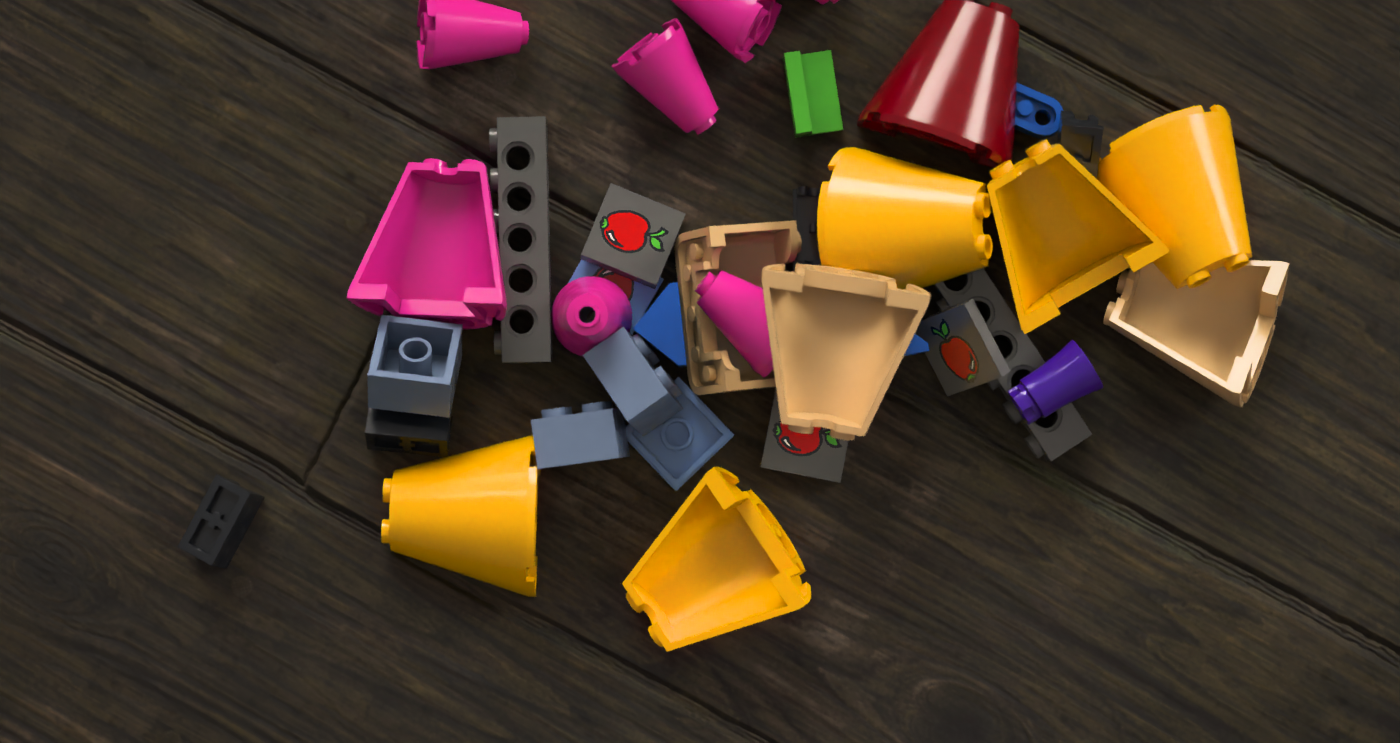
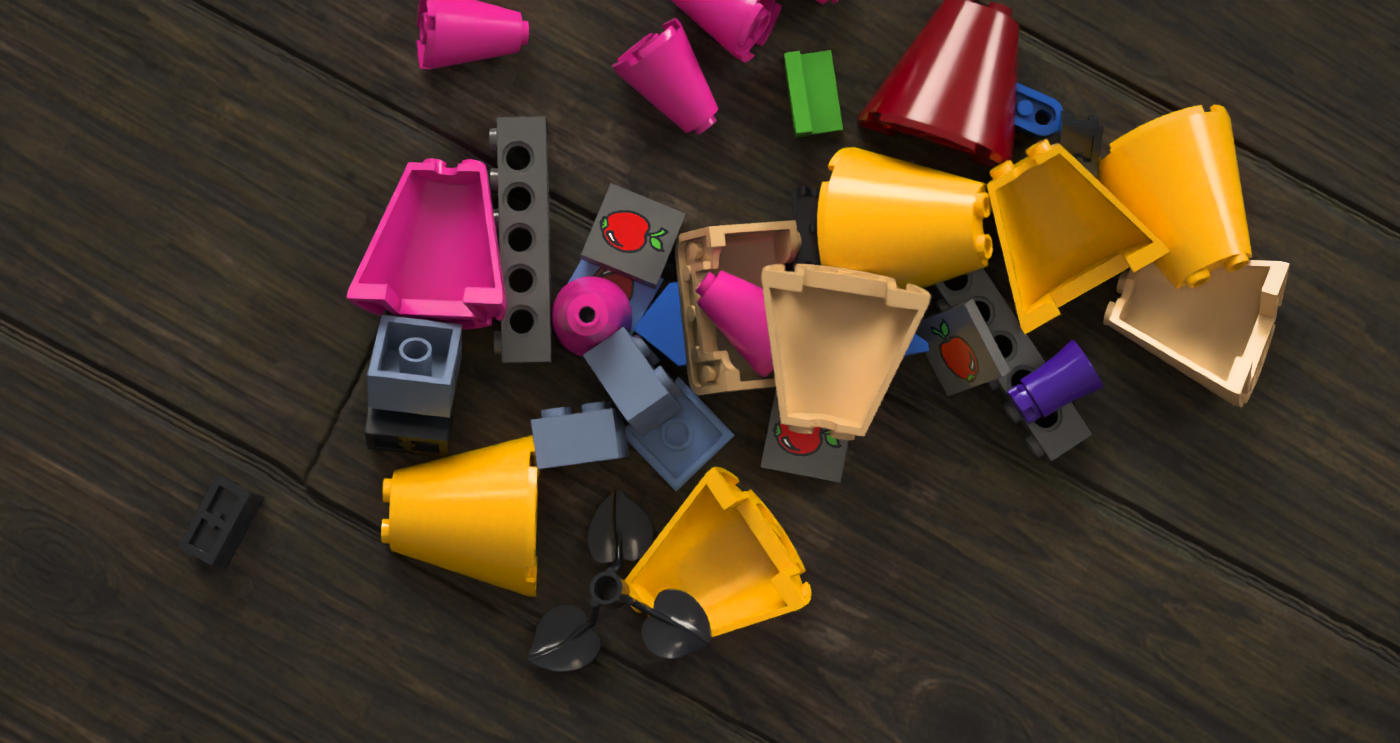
(674, 624): none -> black plant

